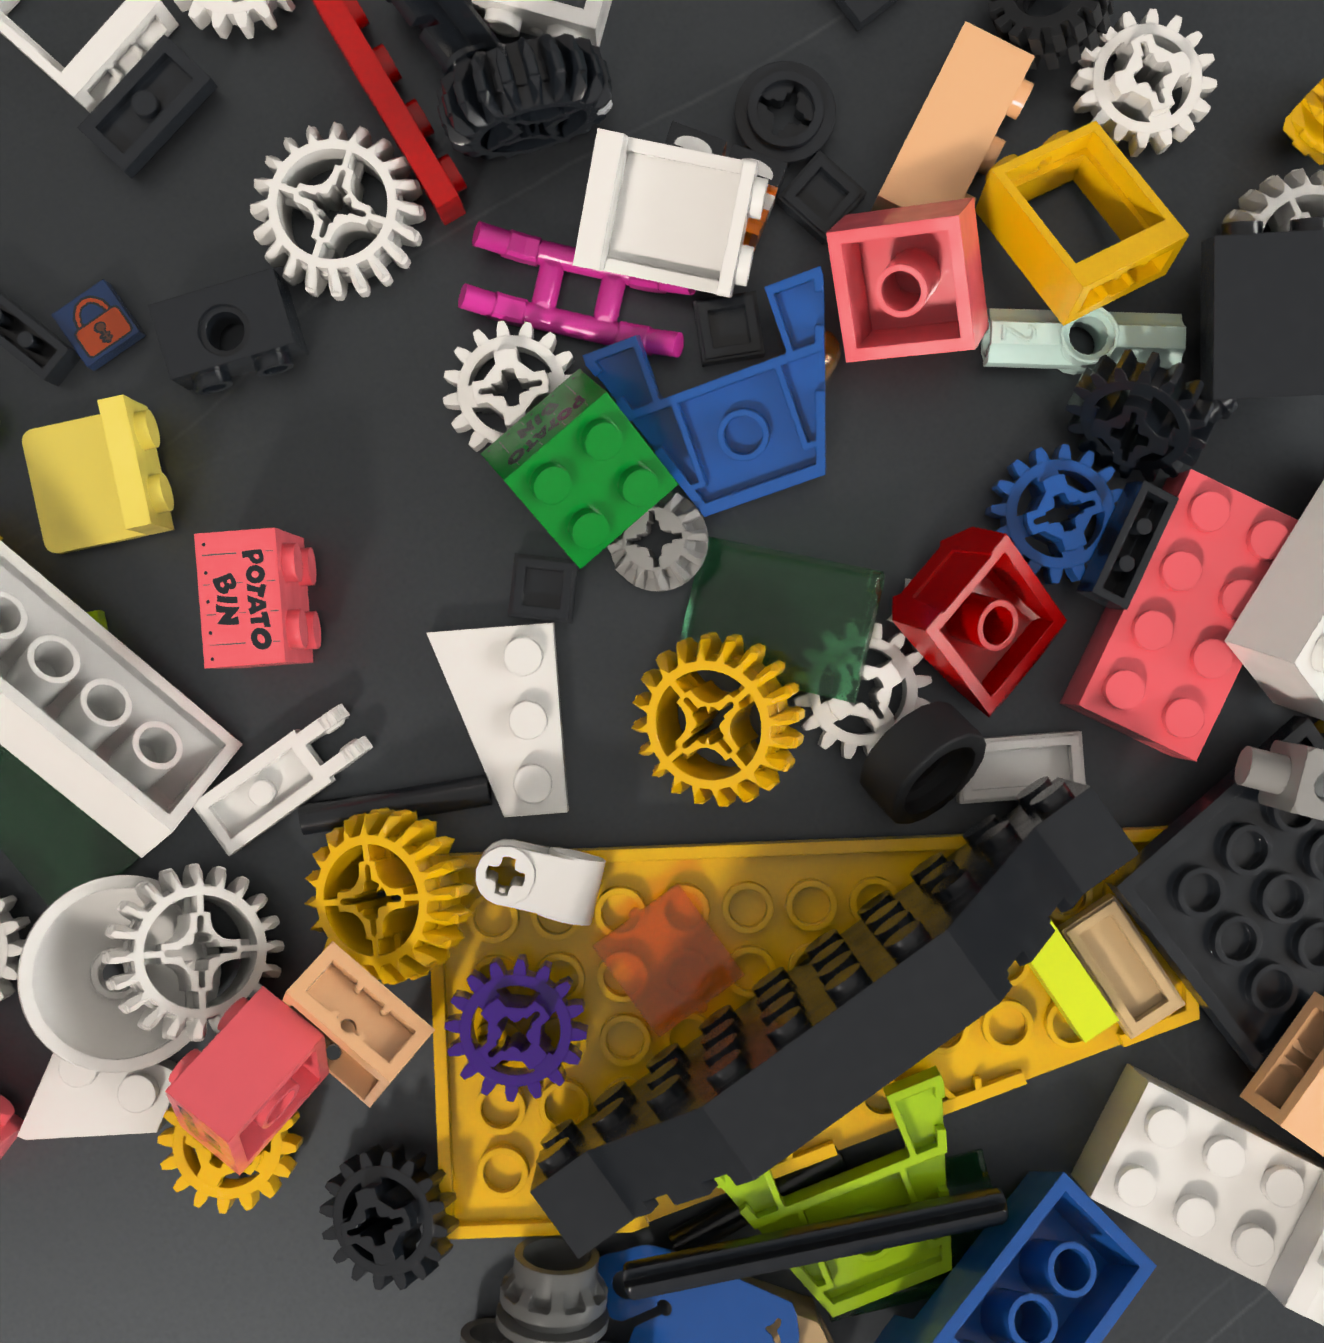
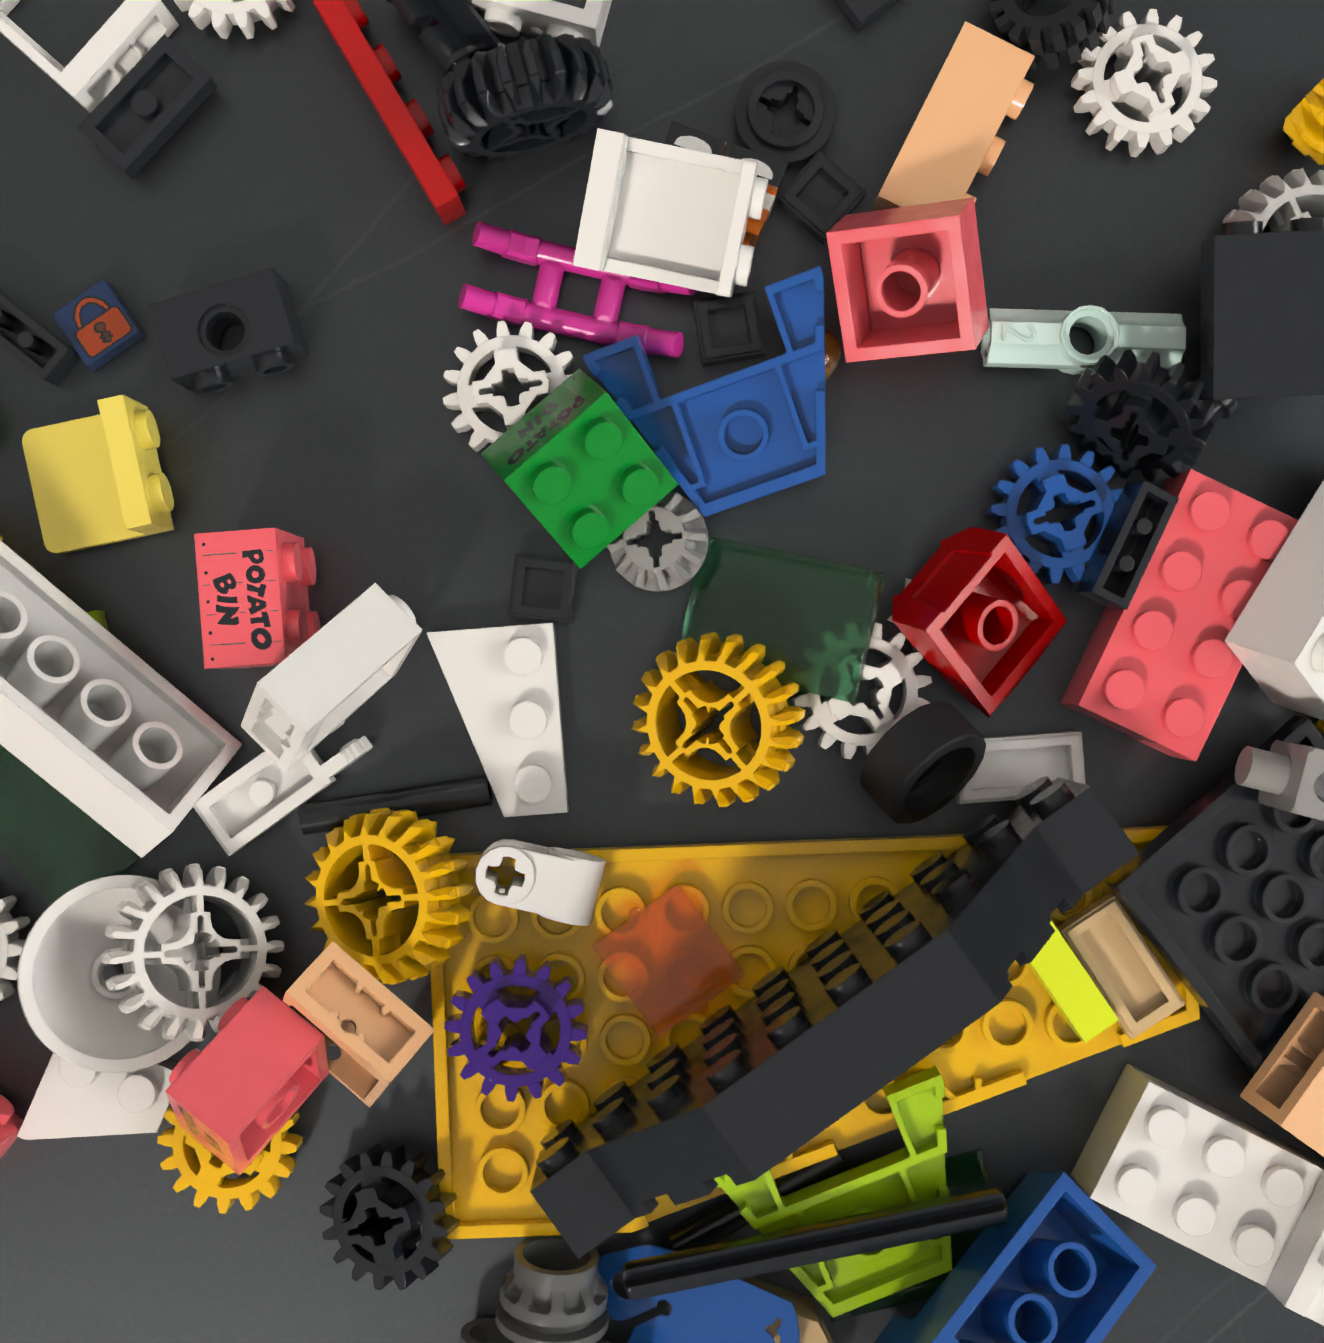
(330, 676): none -> white window
(344, 185): white gear -> none
(1117, 191): yellow window -> none

